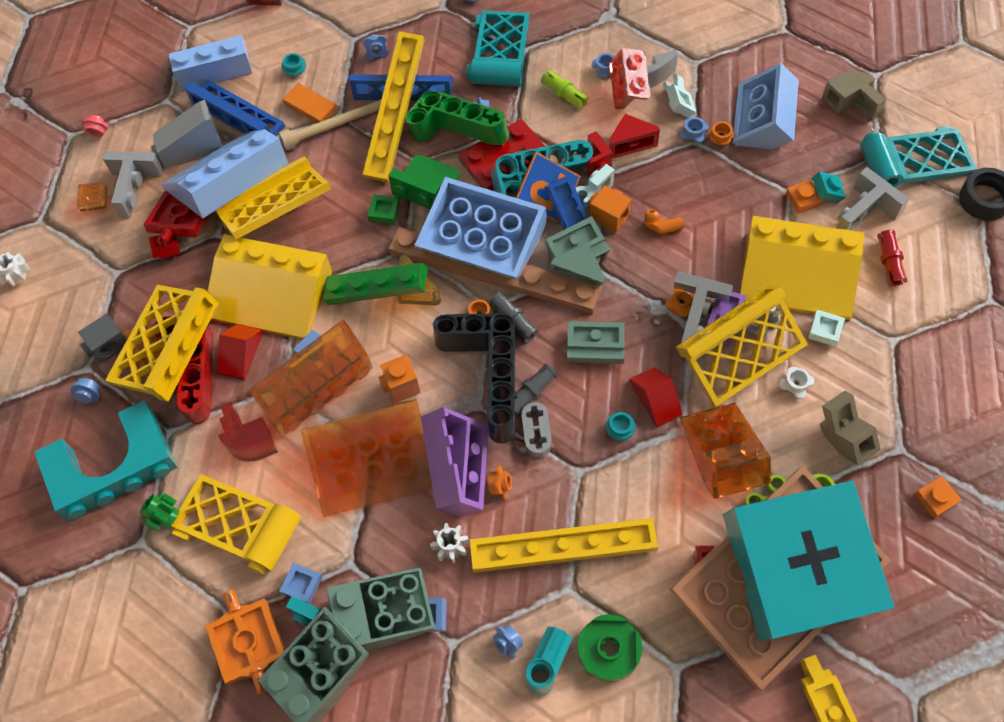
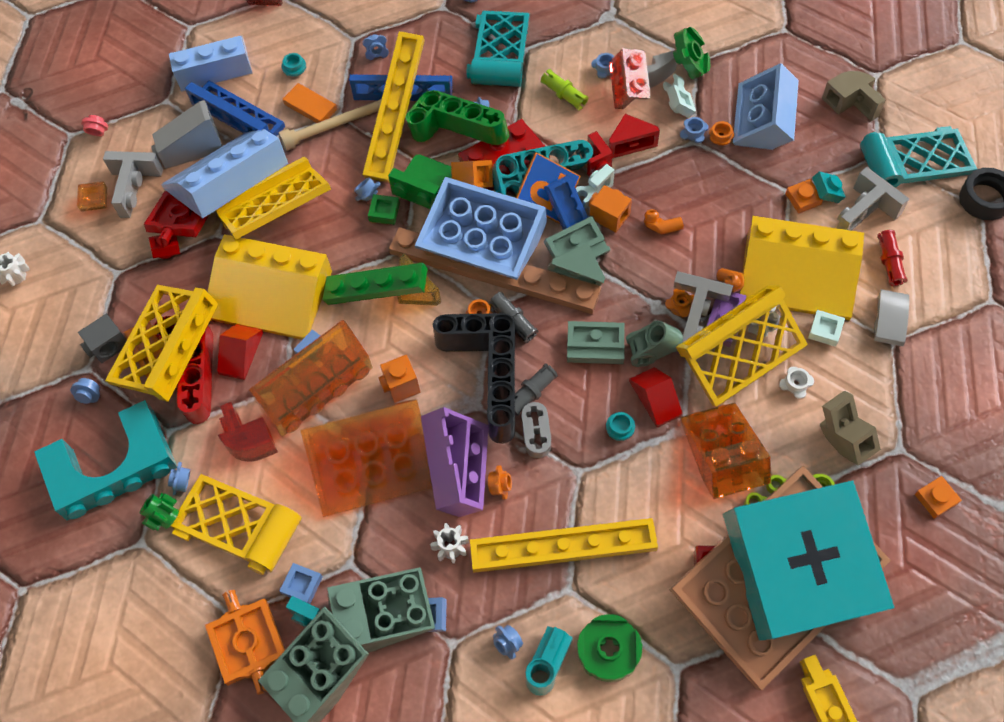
(179, 479): none -> medium blue plate
(366, 189): none -> medium blue plate
(473, 172): none -> orange brick
(653, 343): none -> sand green piece
(689, 52): none -> green plate
(731, 277): none -> orange arm
(892, 318): none -> light grey slope

